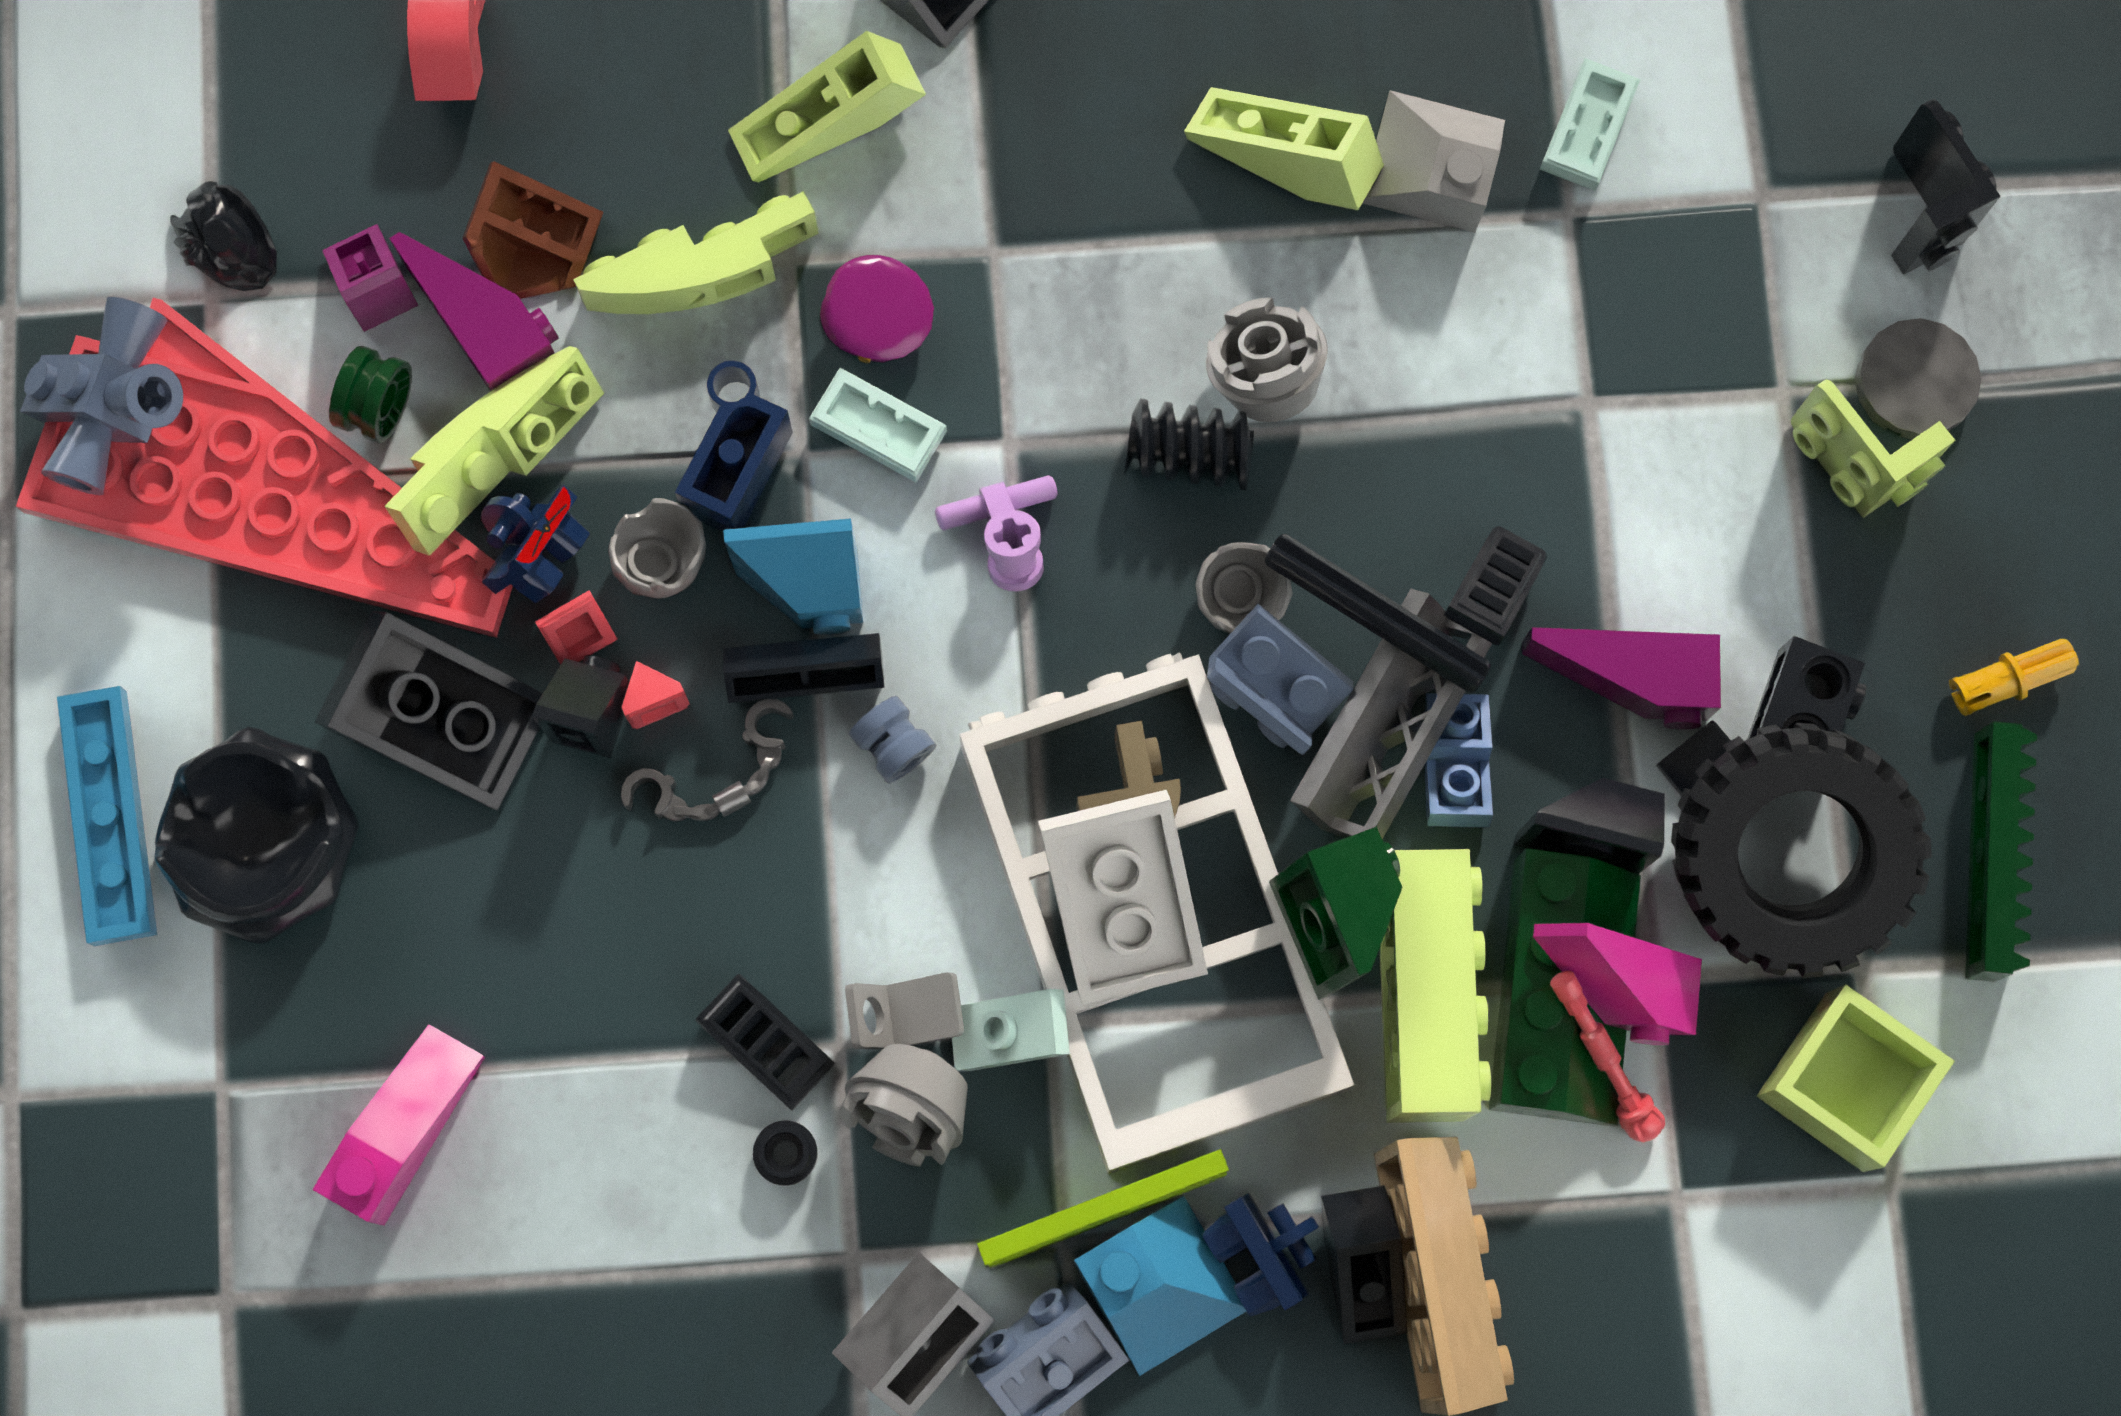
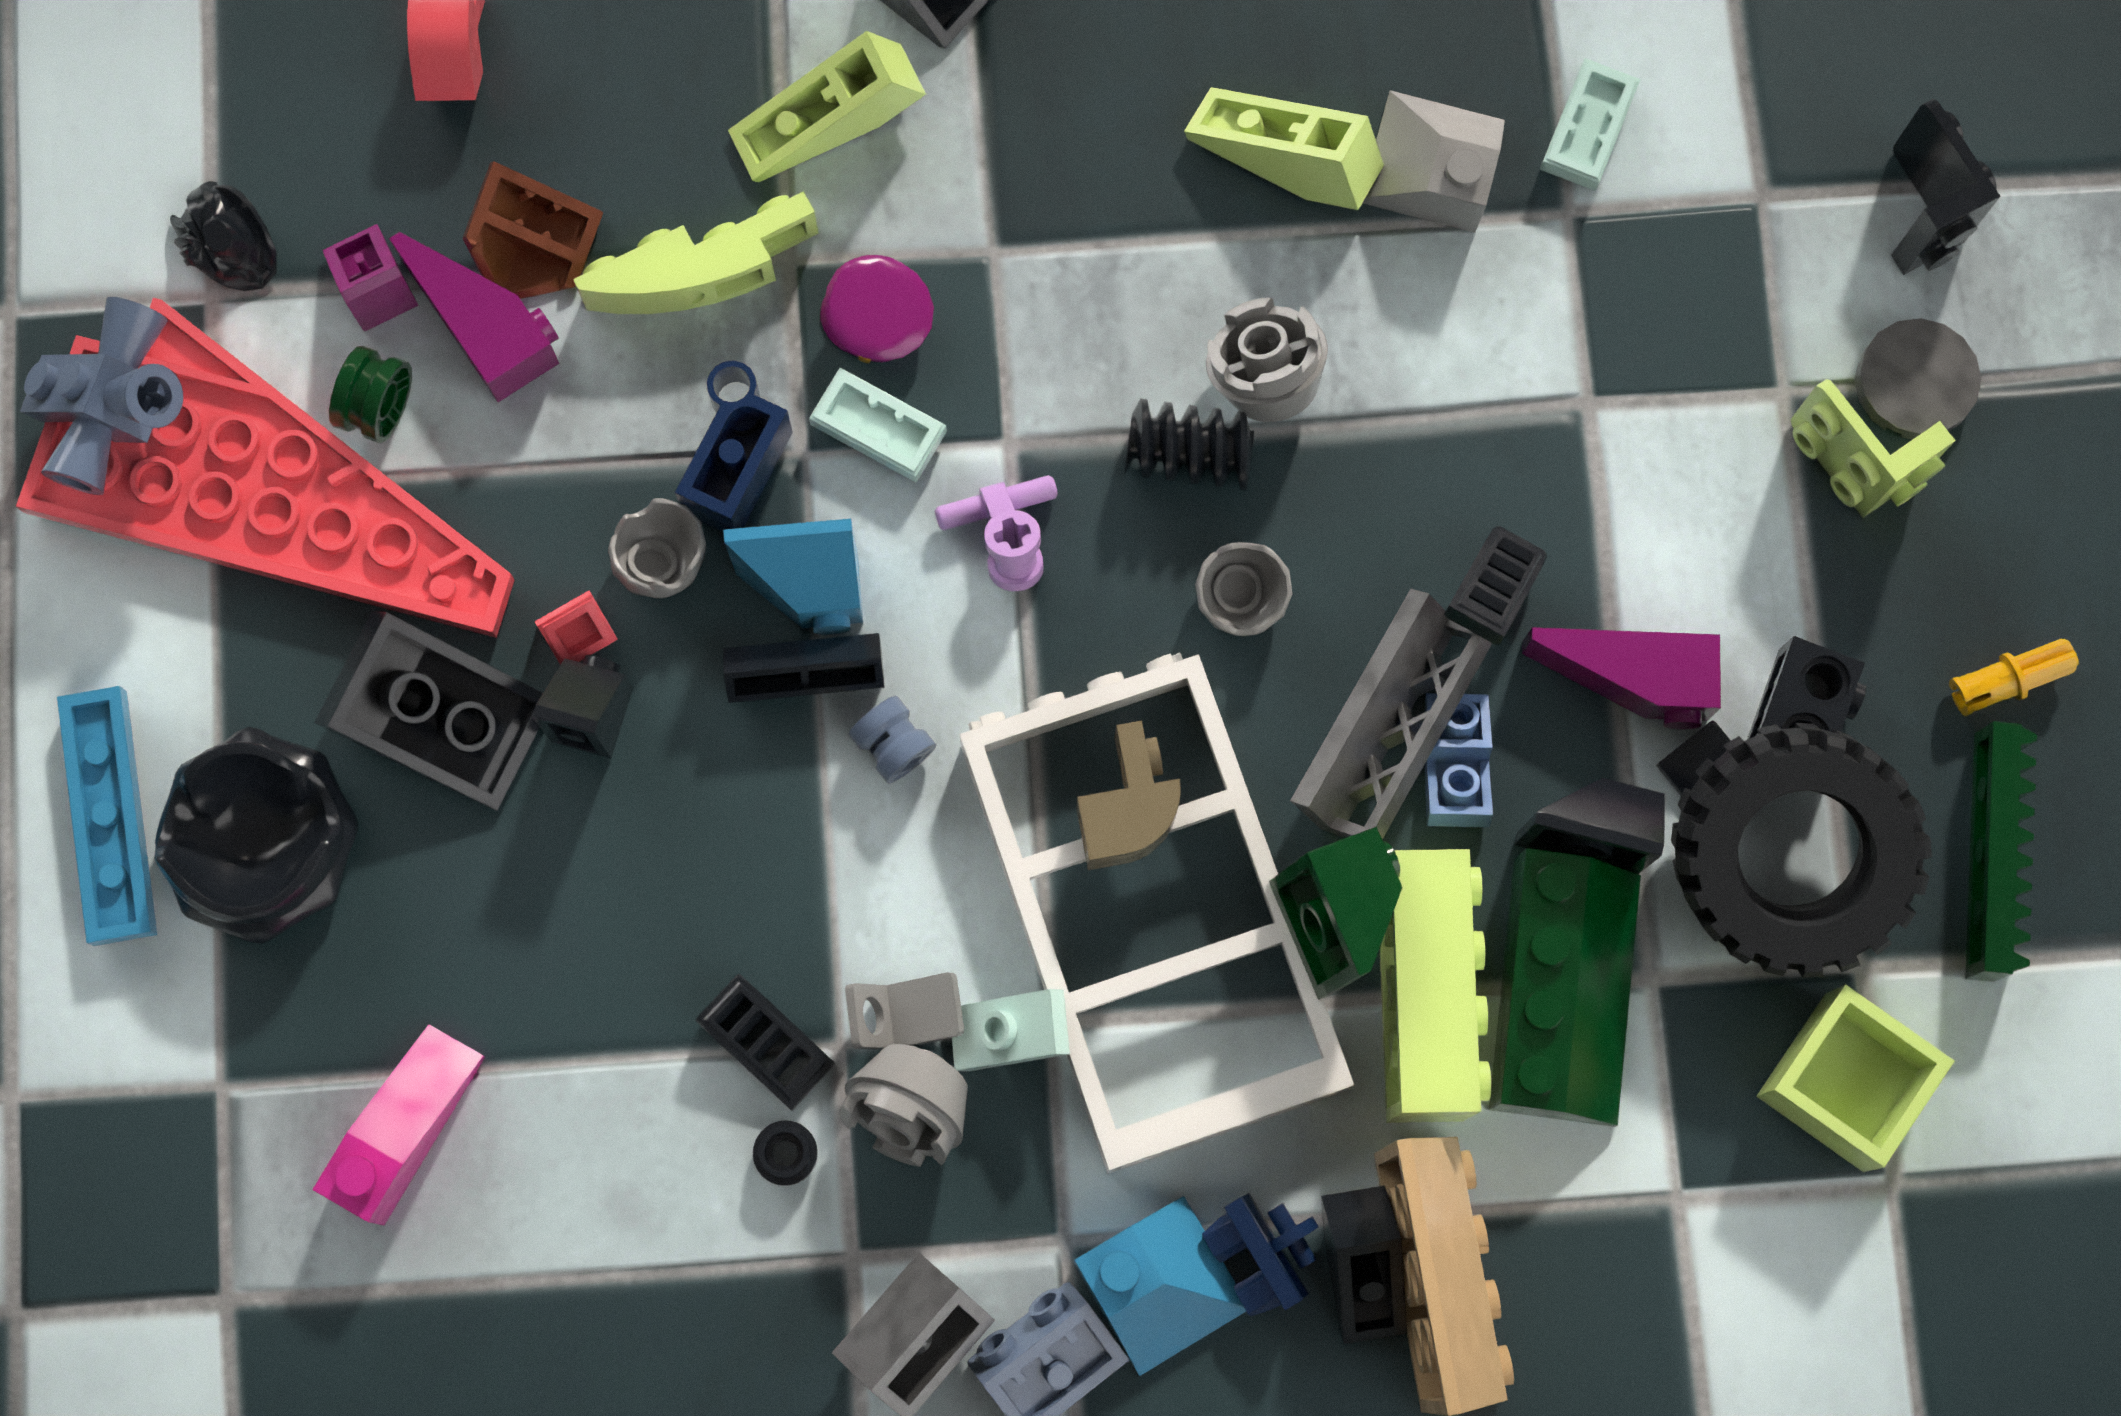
(495, 435): yellowish green slope -> none
(526, 537): dark blue hips -> none
(652, 697): coral slope -> none
(730, 798): flat silver piece -> none
(1103, 1209): lime tile -> none
(1123, 897): white plate -> none
(1276, 679): sand blue bracket -> none
(1377, 613): black axle -> none
(1628, 979): dark pink slope -> none
(1636, 1110): coral piece -> none

